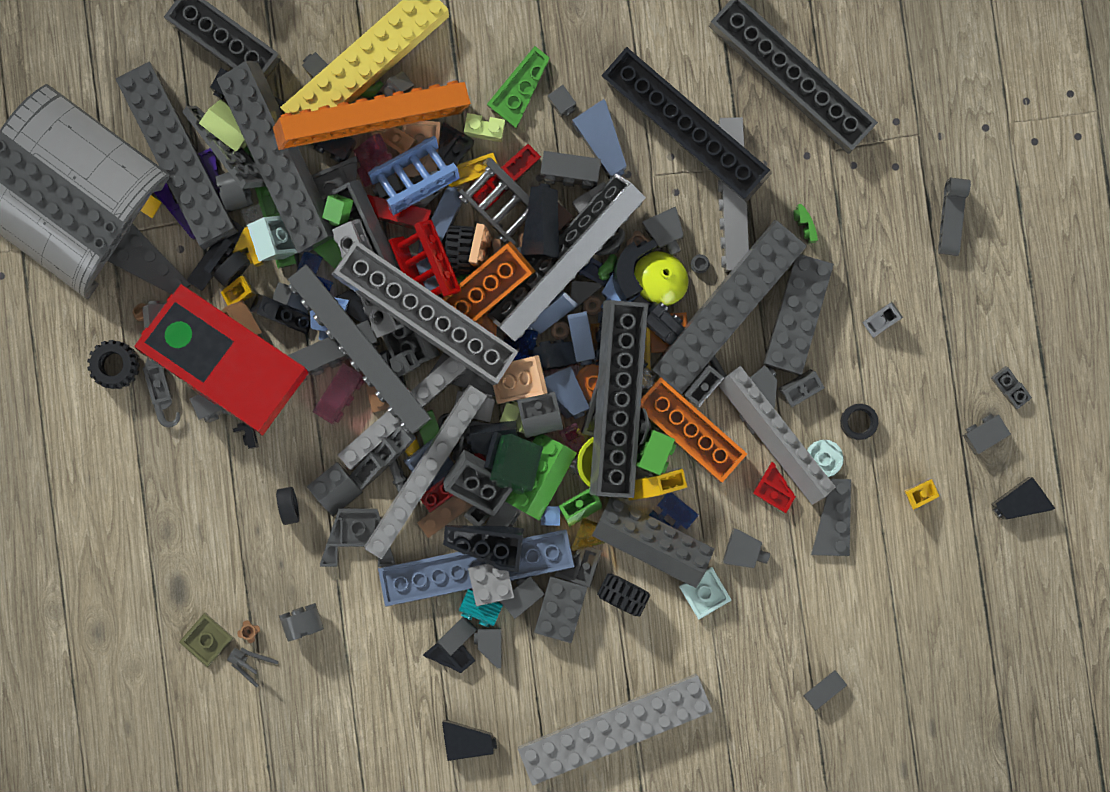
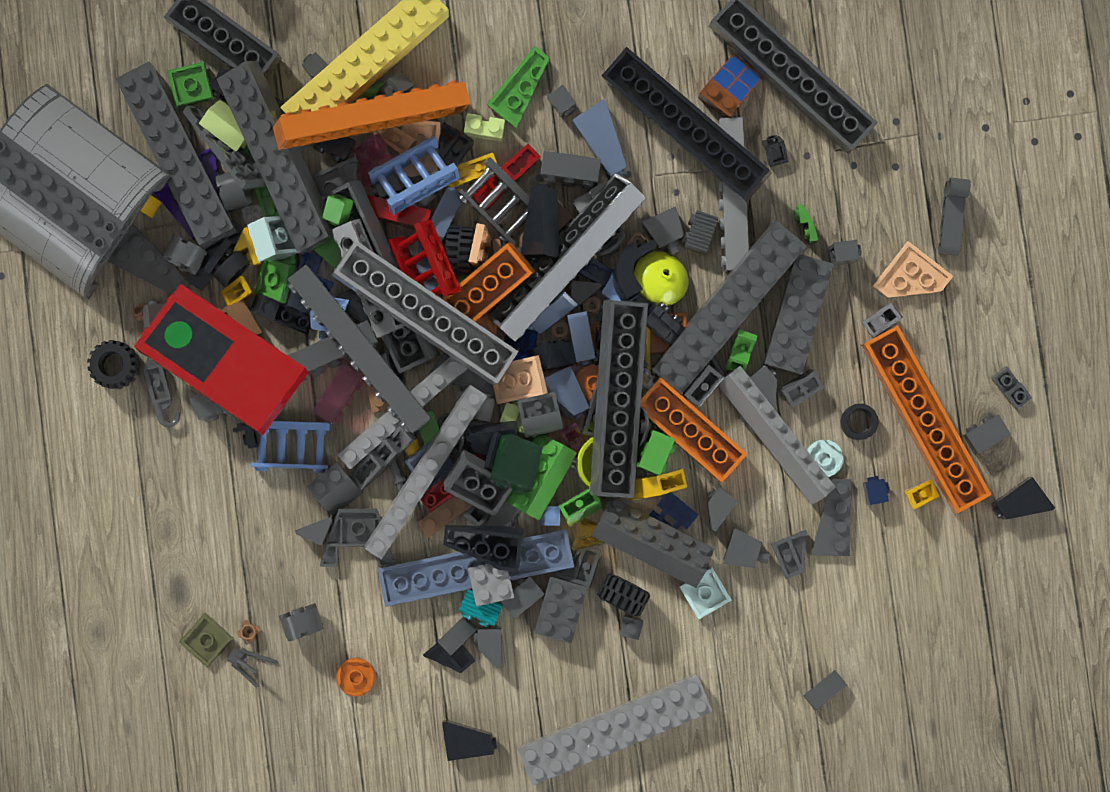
(184, 255): none -> dark grey brick
(190, 84): none -> bright green plate
(274, 280): none -> bright green plate
(287, 505): black tyre -> none
(301, 429): none -> medium blue fence
(317, 531): none -> dark grey slope
(355, 676): none -> orange tile
(400, 364): dark grey brick -> none
(607, 267): bright green arm -> none
(631, 627): none -> dark grey brick
(700, 233): none -> dark grey brick
(700, 264): dark grey plate -> none
(719, 506): none -> dark grey slope
(730, 86): none -> slope
(741, 350): none -> bright green brick
(774, 489): red wing -> none
(775, 150): none -> black bracket
(791, 554): none -> dark grey wing
(844, 252): none -> dark grey brick
(876, 490): none -> dark blue brick
(911, 274): none -> light nougat plate
(926, 420): none -> orange brick

